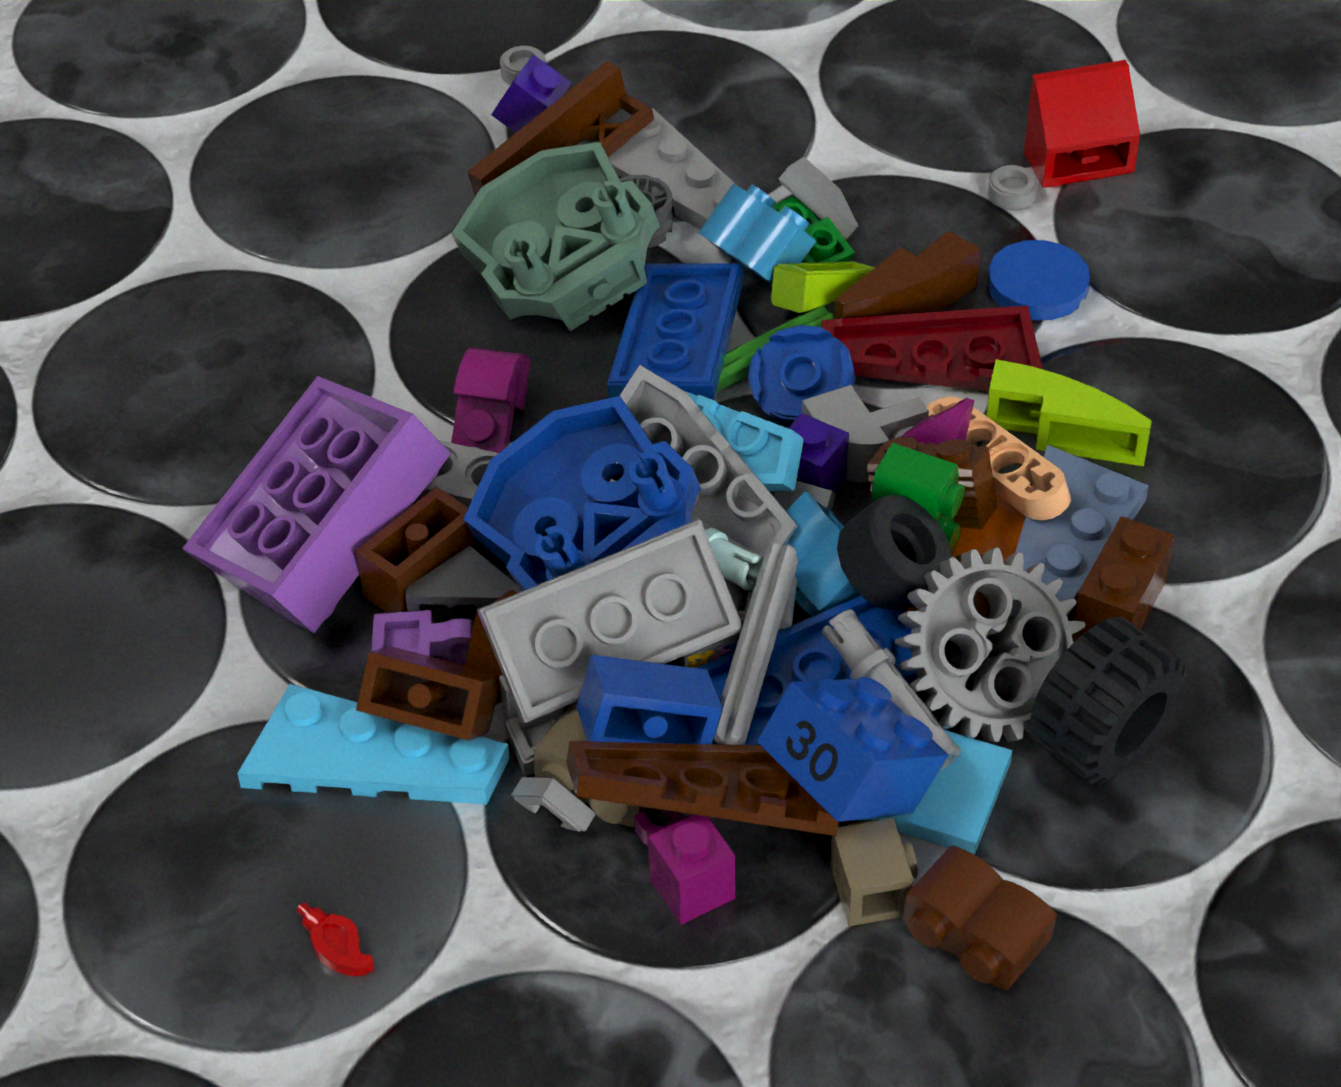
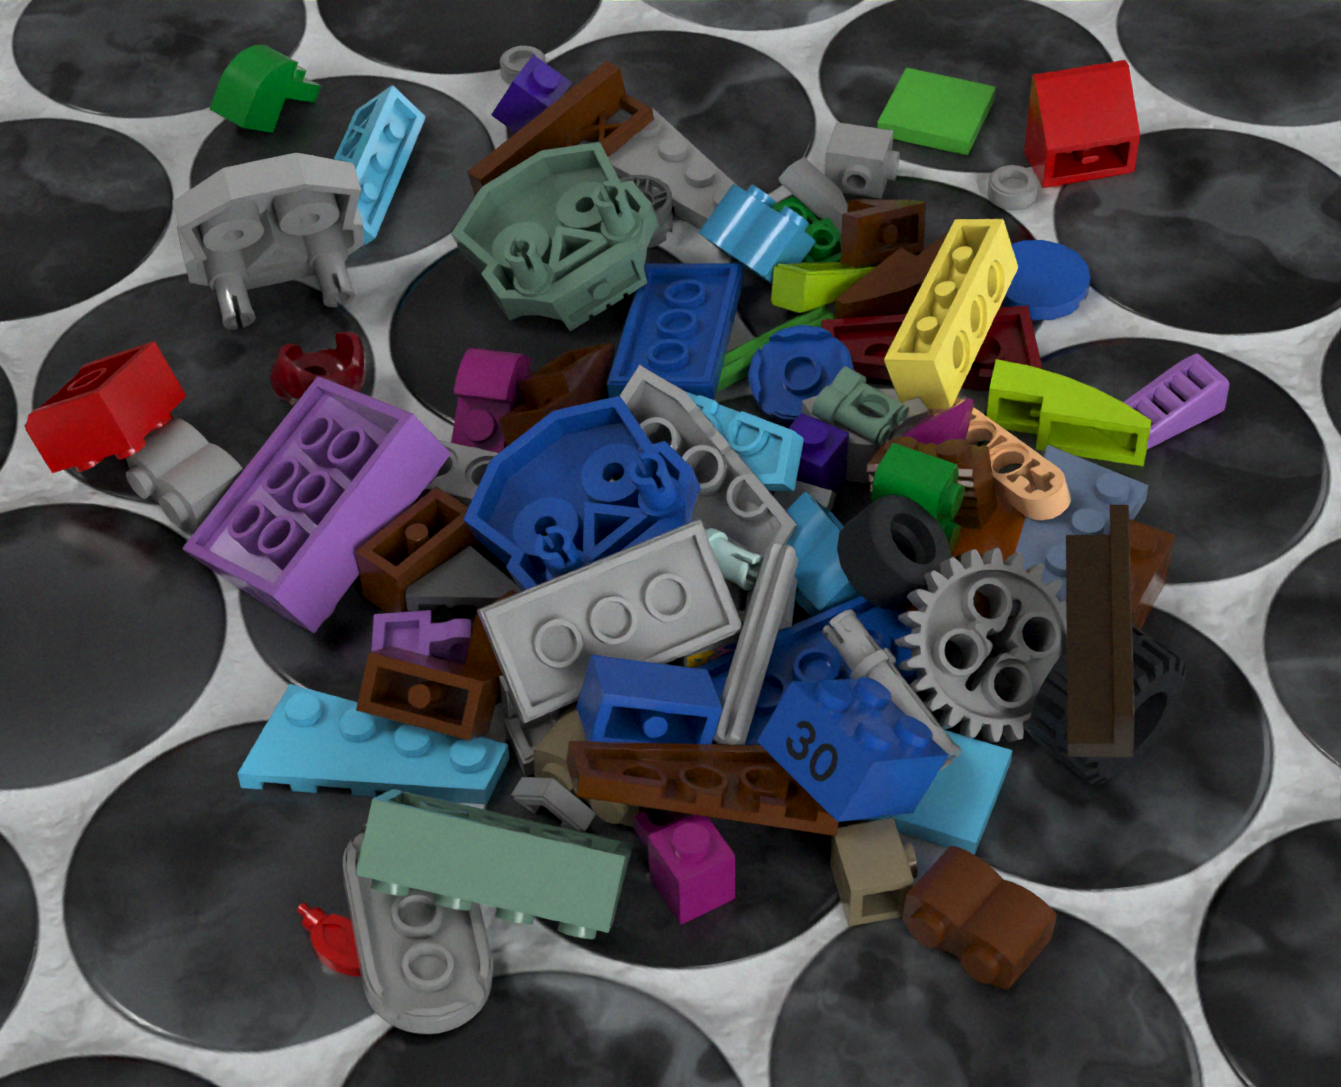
(106, 409): none -> red hinge
(182, 473): none -> light grey brick
(257, 85): none -> green brick
(269, 227): none -> light grey brick
(298, 369): none -> dark red hair
(380, 146): none -> medium azure fence
(417, 960): none -> light grey tile
(493, 861): none -> sand green slope
(563, 382): none -> reddish brown slope
(846, 394): none -> sand green piece
(861, 159): none -> light grey brick
(880, 227): none -> reddish brown slope
(937, 111): none -> bright green tile
(952, 313): none -> light yellow brick
(1100, 641): none -> dark brown fence
(1192, 379): none -> medium lavender slope

